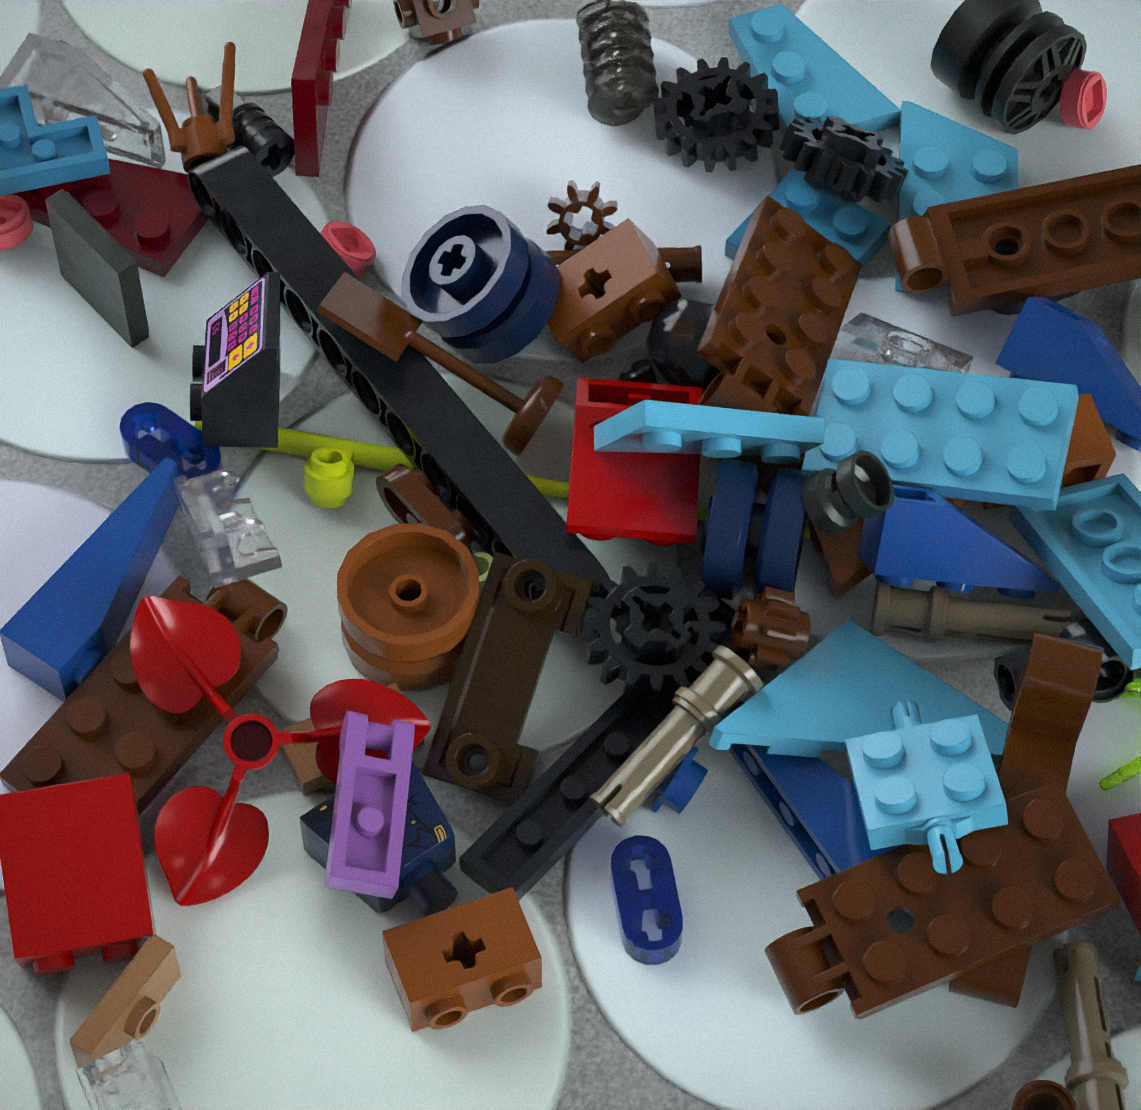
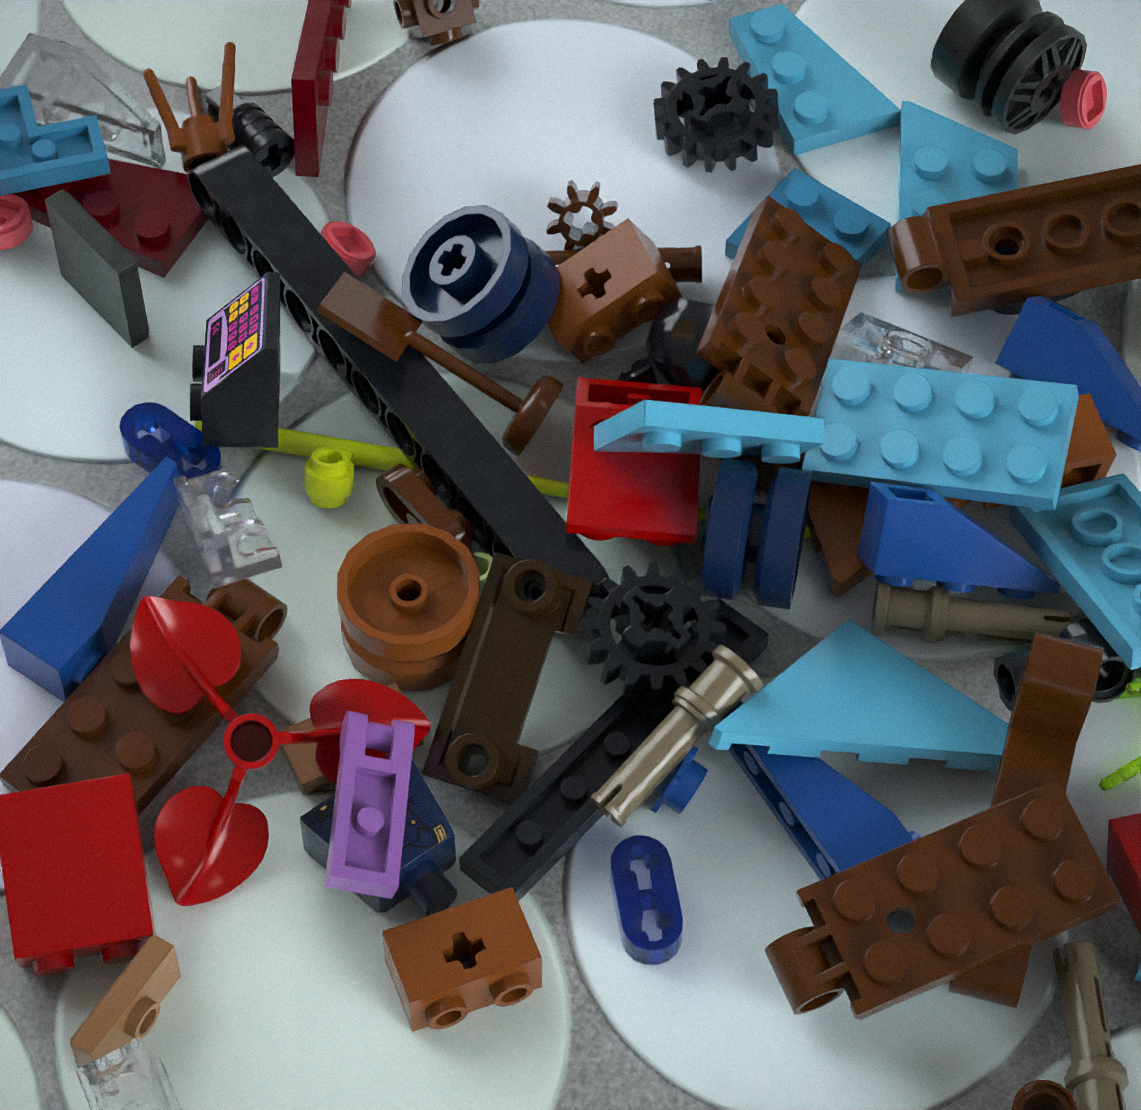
(617, 60): clear smoke piece -> none
(770, 629): reddish brown gear -> none
(840, 496): pearl dark grey wheel -> none
(843, 159): black gear -> none
(926, 783): medium azure plate -> none

